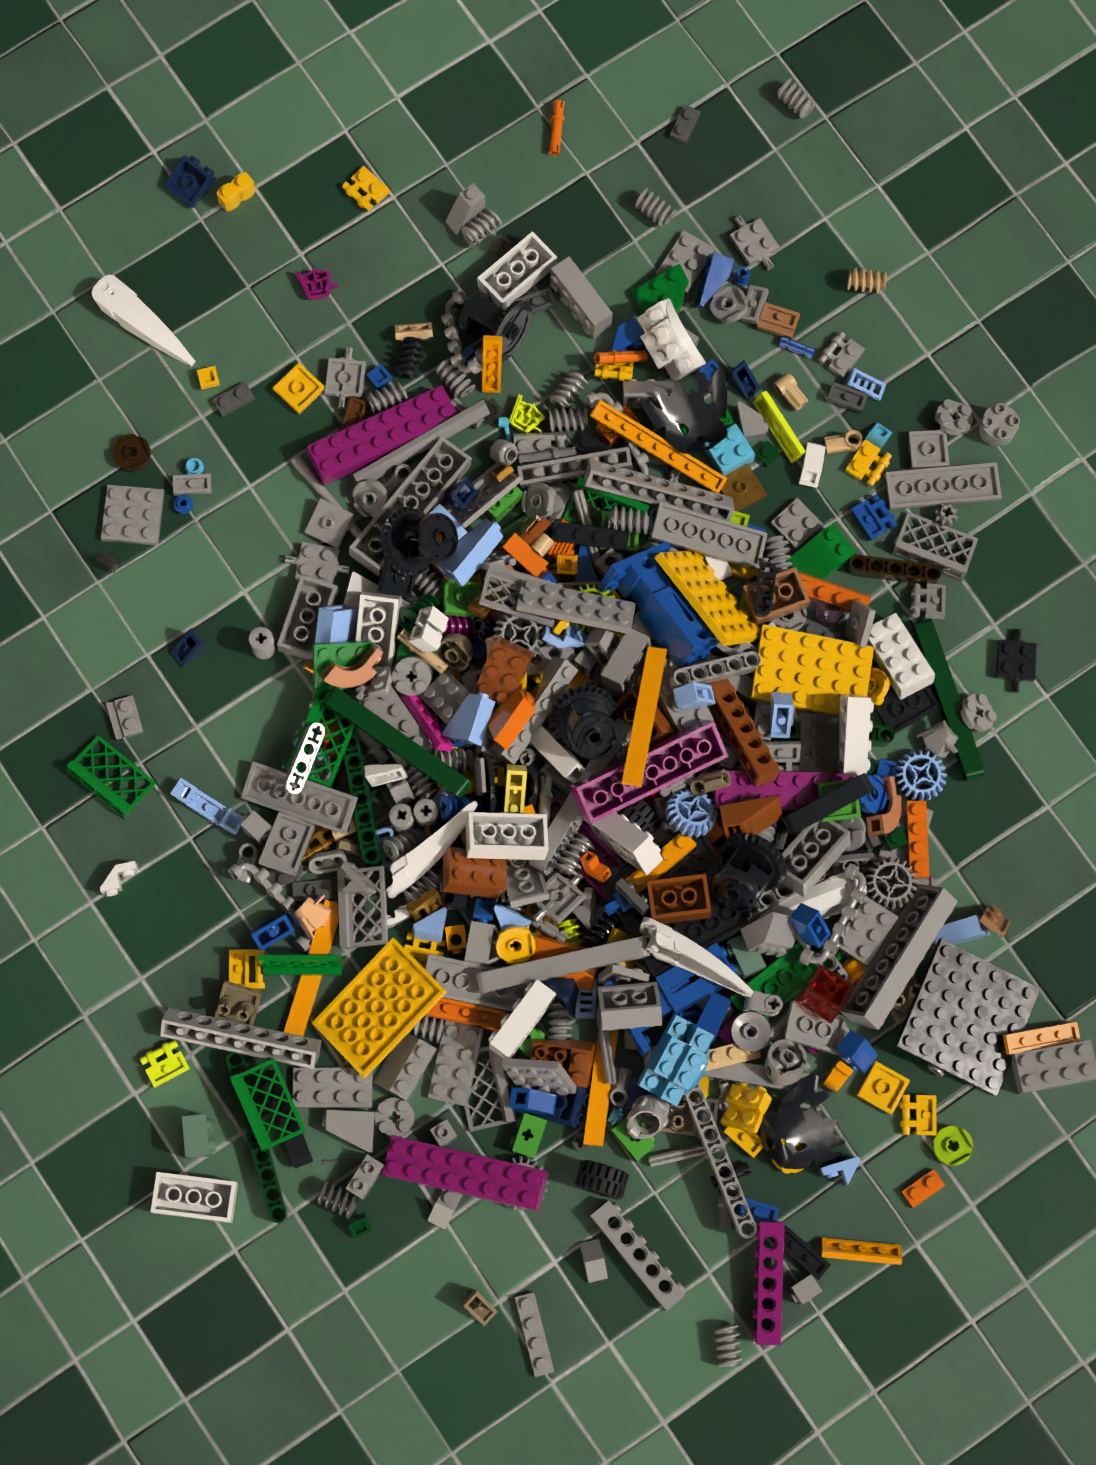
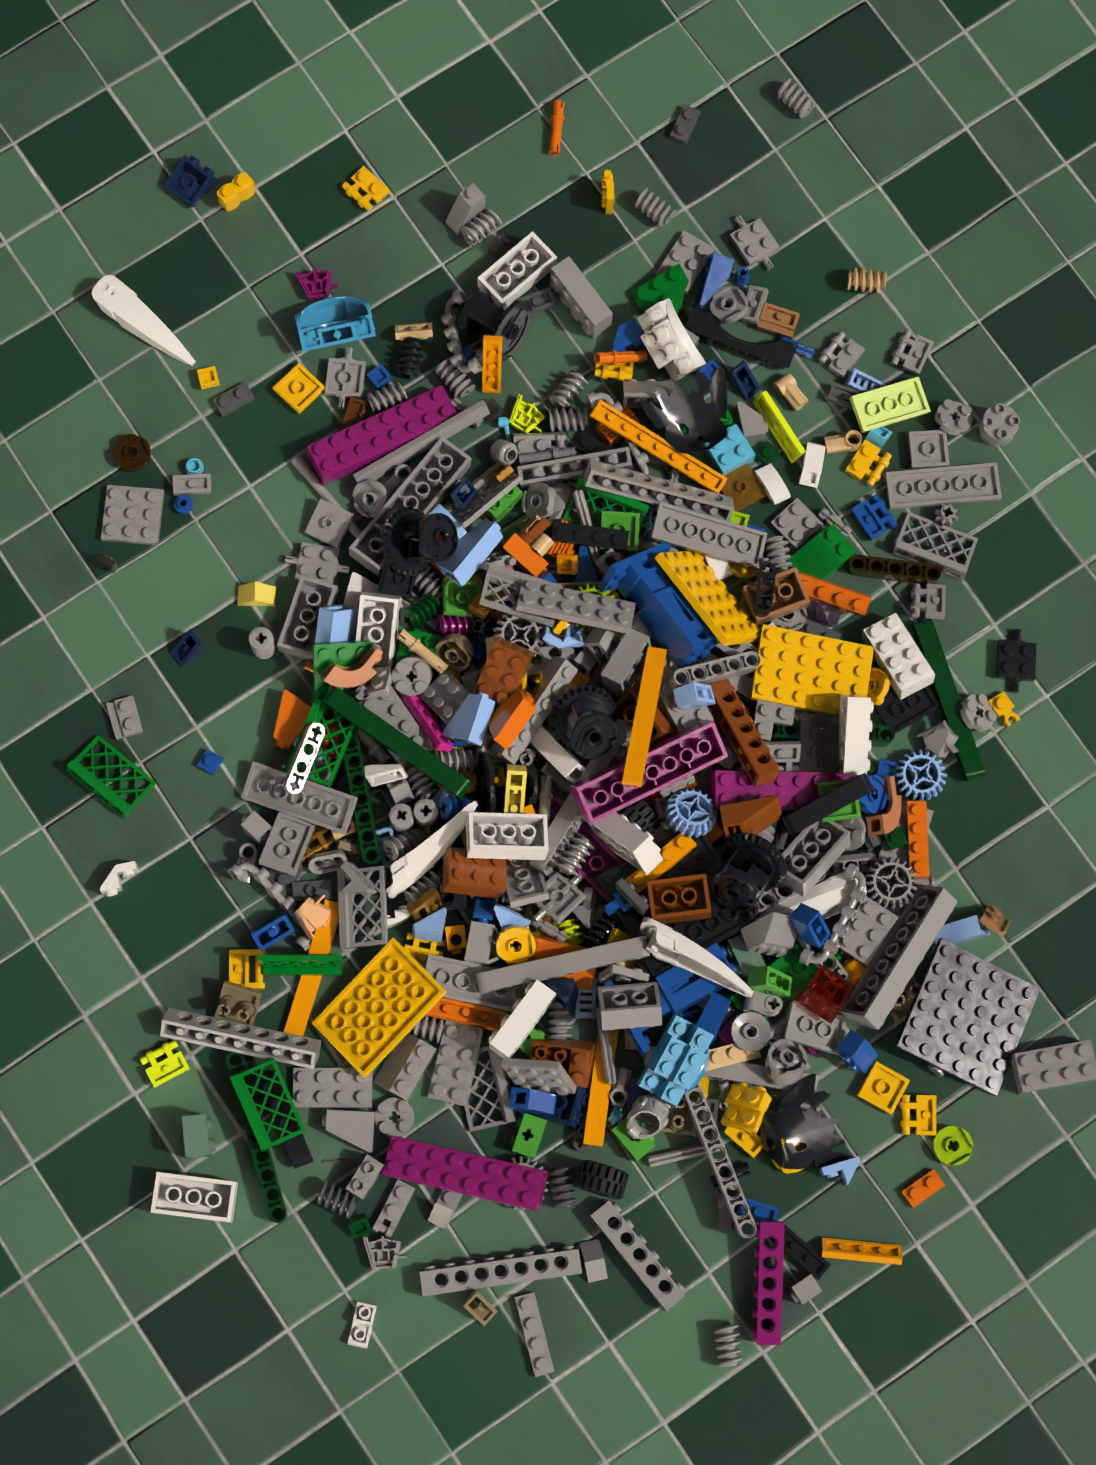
(207, 806): light blue slope -> none
(210, 762): none -> blue plate
(256, 595): none -> light yellow slope
(290, 720): none -> orange slope
(334, 322): none -> dark azure piece
(362, 1325): none -> white slope
(383, 1253): none -> light grey piece
(394, 1208): none -> light grey plate
(433, 625): white piece -> none
(443, 1133): light grey brick -> none
(479, 776): light grey piece -> none
(562, 1188): none -> dark grey piece
(572, 1267): none -> light grey brick
(594, 868): orange piece -> none
(607, 192): none -> yellow plate
(629, 520): light grey piece -> none
(710, 781): dark tan piece -> none
(769, 981): none -> bright green brick
(773, 484): none -> white slope
(777, 351): none -> black arch
(781, 714): light blue slope -> none
(825, 515): none -> light grey axle
(837, 1076): light orange leg -> none
(859, 623): light grey plate -> none
(890, 404): none -> yellowish green plate
(917, 355): none -> light grey plate
(1002, 707): none -> yellow plate
(1041, 1038): light orange plate -> none

